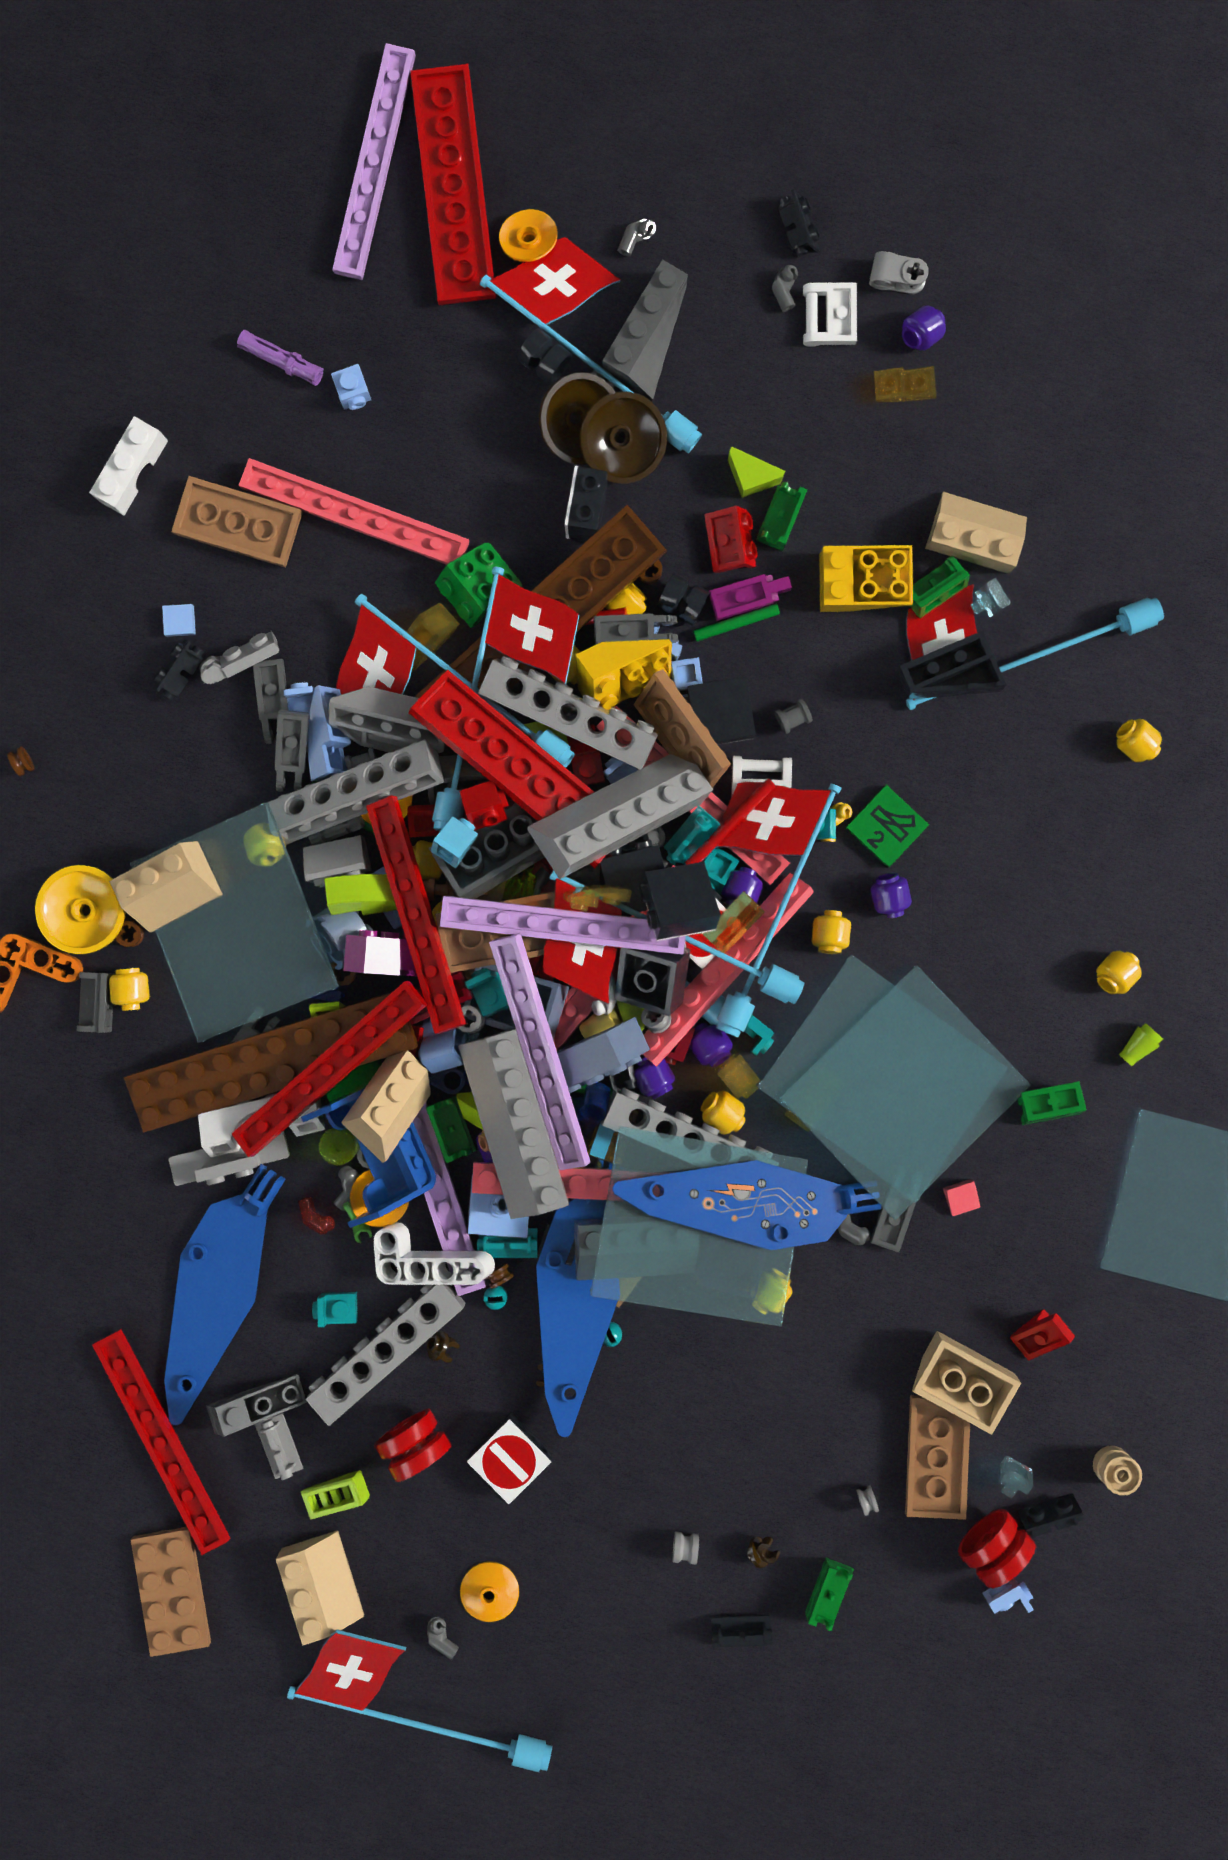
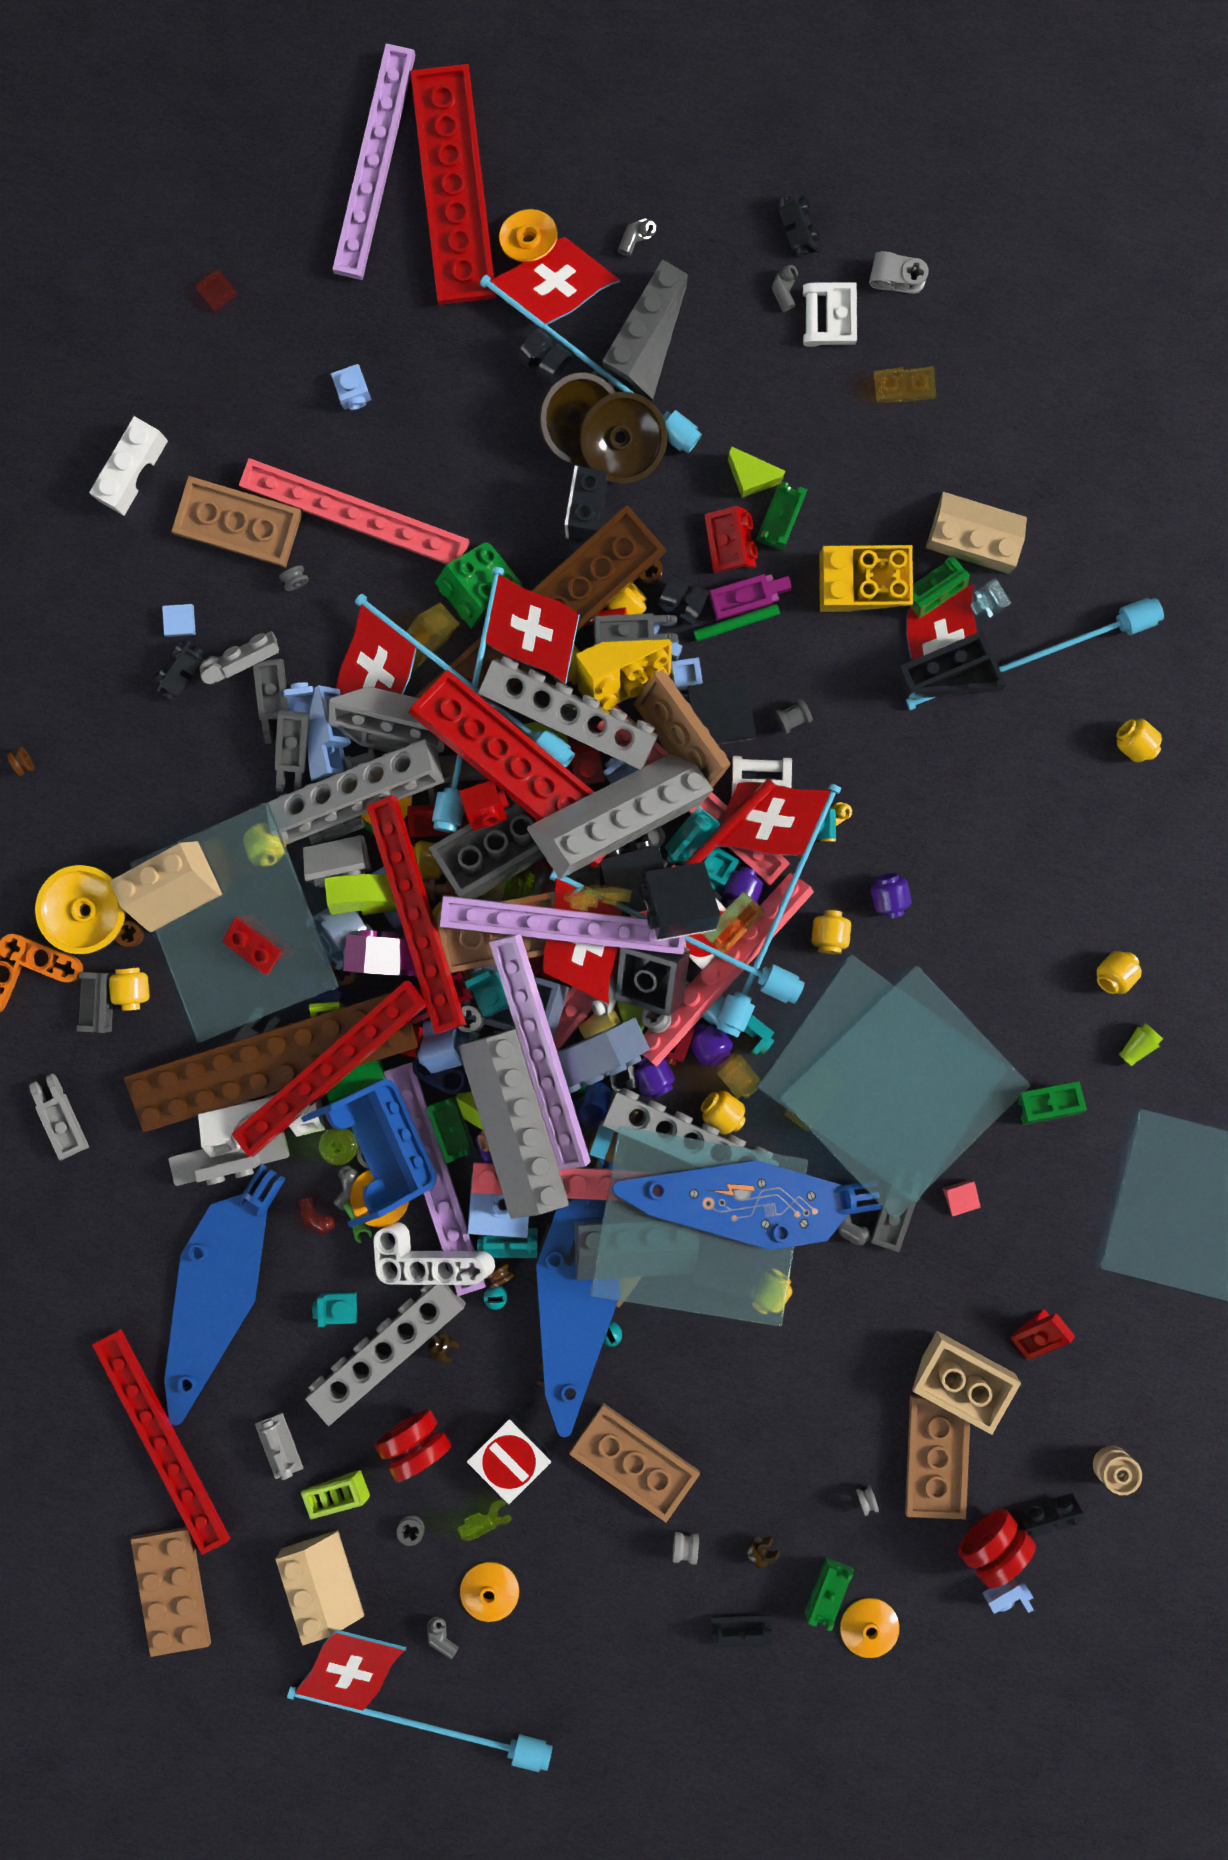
(58, 1119): none -> light grey hinge
(216, 290): none -> clear red tile
(251, 946): none -> red bracket
(255, 1405): dark grey slope -> none
(290, 362): medium lavender pin -> none
(294, 578): none -> dark grey bush
(389, 1104): tan slope -> none
(408, 1539): none -> dark grey bush
(454, 841): medium azure slope -> none
(478, 1525): none -> clear neon green plate
(634, 1462): none -> medium nougat plate
(864, 1615): none -> light orange dish
(887, 826): green tile -> none
(923, 328): dark purple head -> none
(1015, 1477): clear light blue tile -> none

